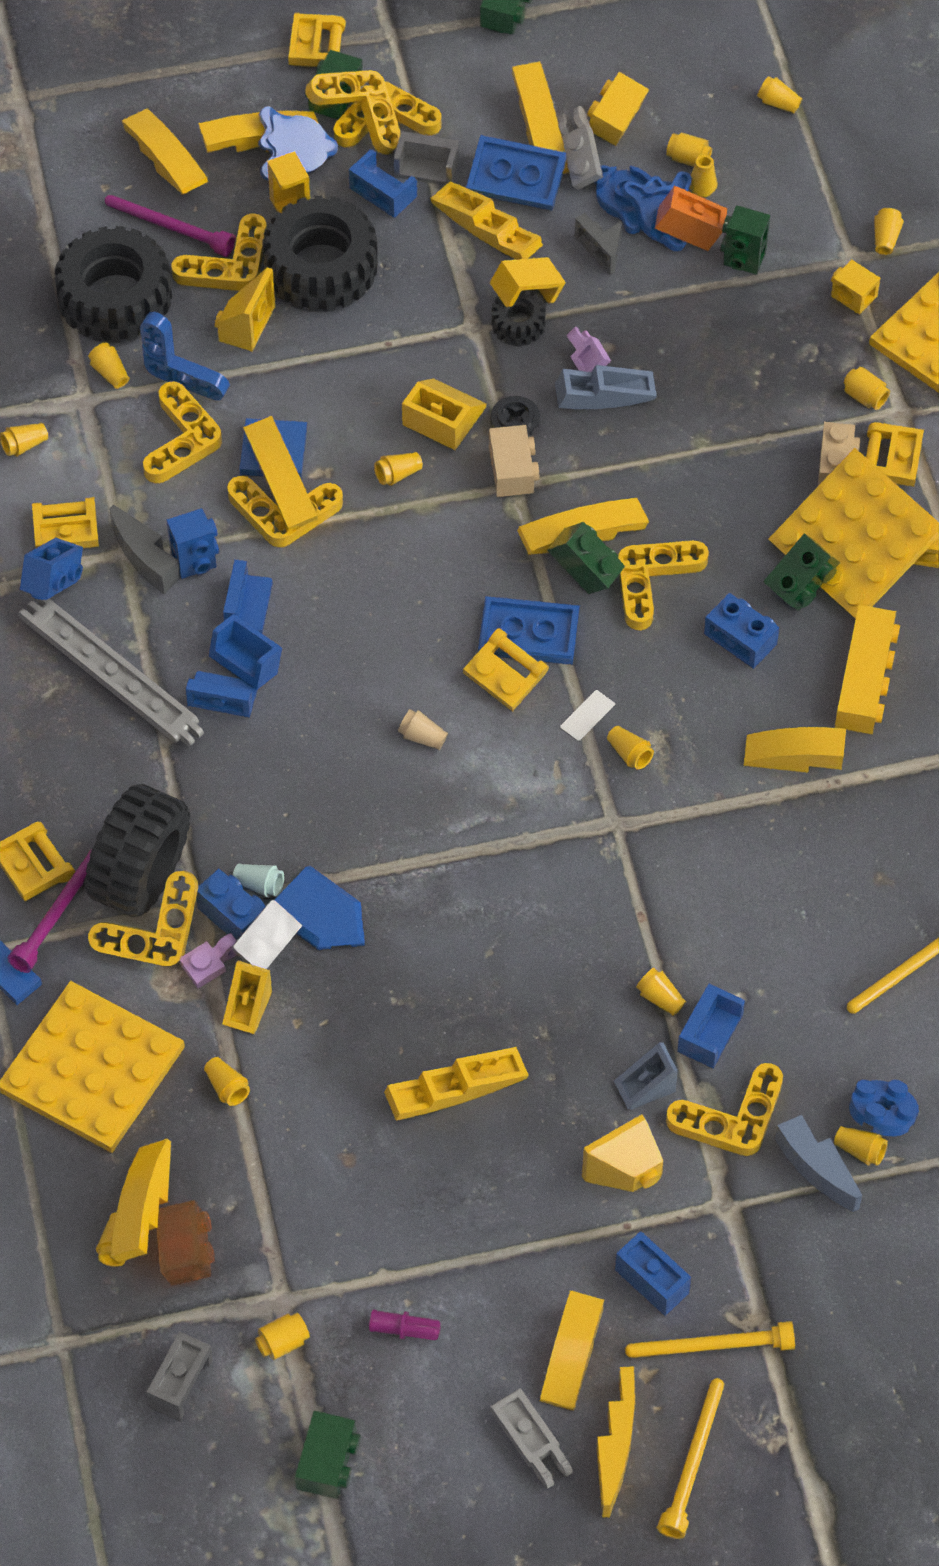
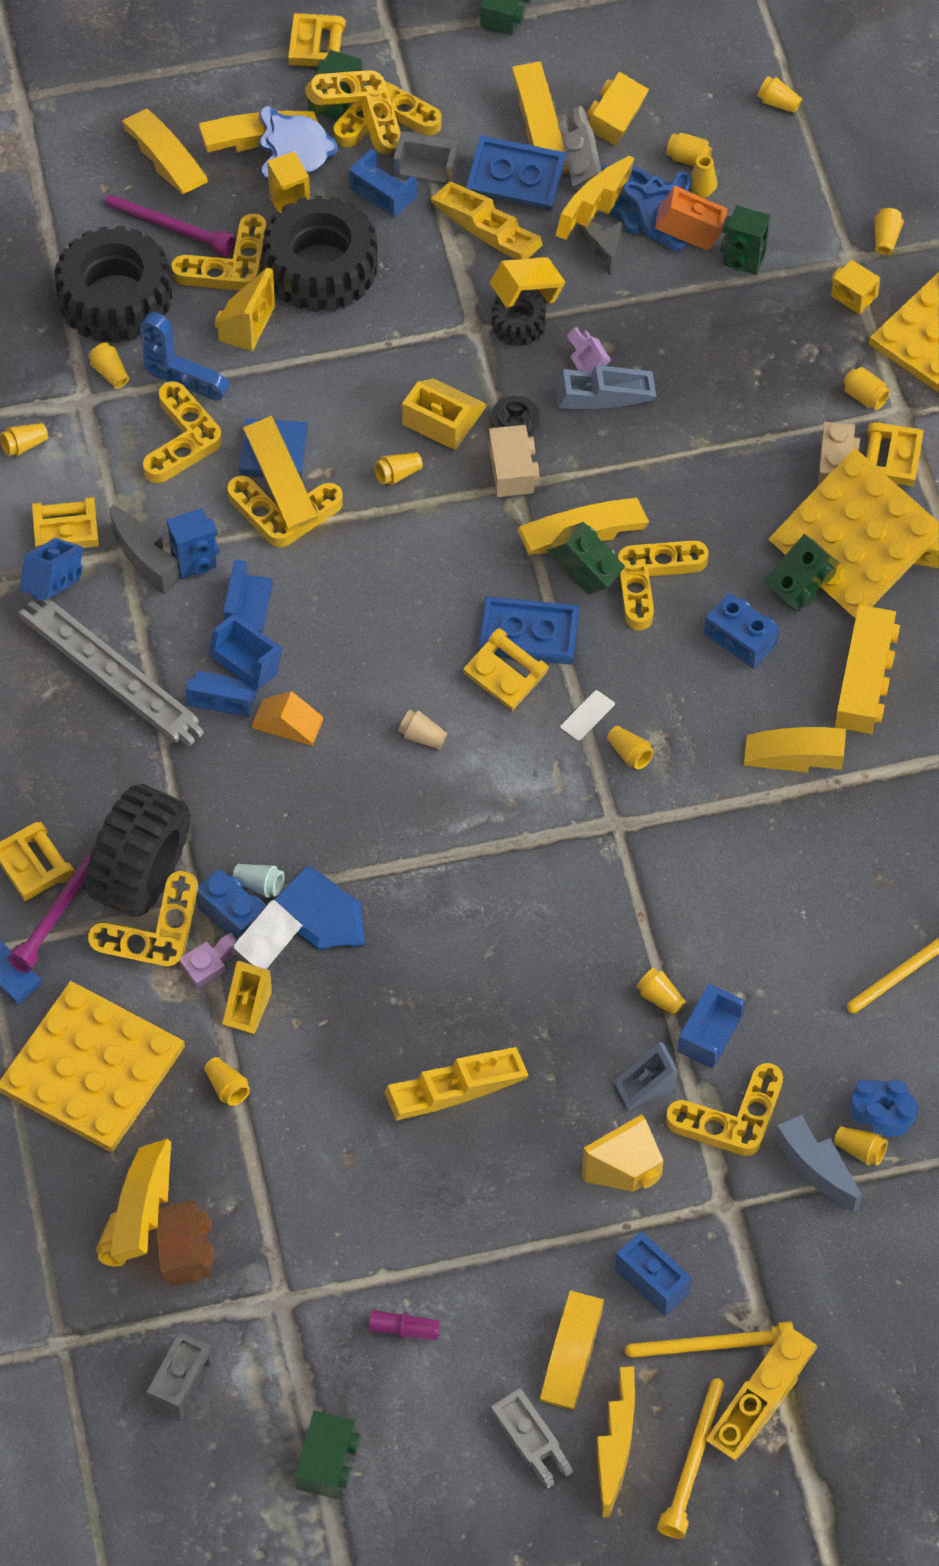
(282, 1336): yellow brick -> none
(288, 718): none -> light orange slope
(597, 194): none -> yellow slope
(762, 1394): none -> yellow slope

